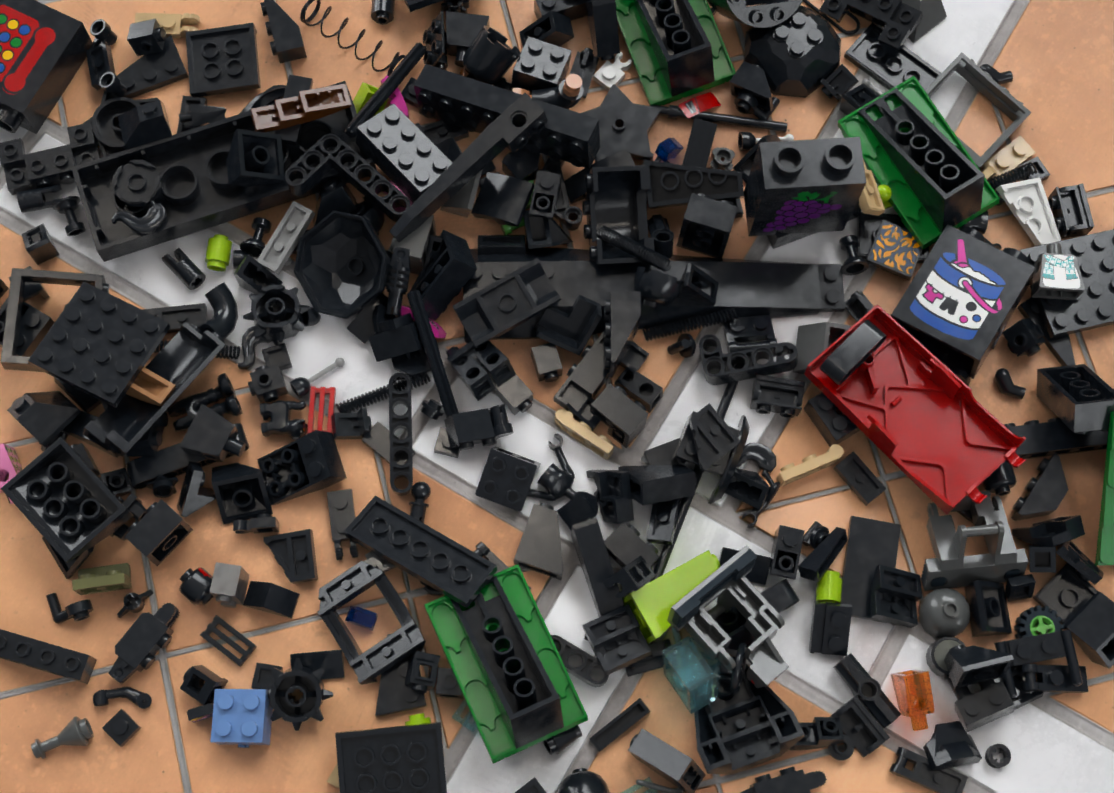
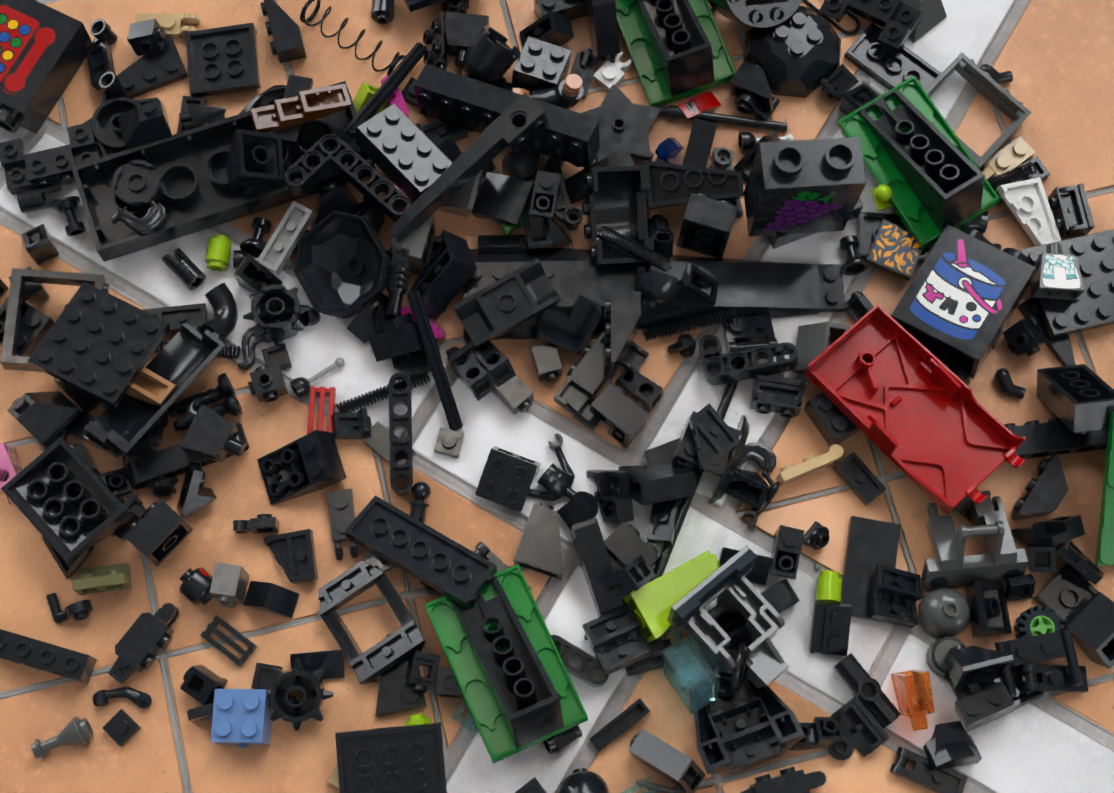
(134, 602): black piece -> none
(240, 492): black slope -> none
(280, 419): black animal -> none
(361, 617): clear blue piece -> none
(432, 409): black plate -> none
(478, 427): black hinge -> none
(583, 433): tan hinge -> none
(823, 555): black piece -> none
(853, 352): black beam -> none
(870, 198): tan hinge -> none
(993, 762): black bush -> none
(1001, 480): black head -> none

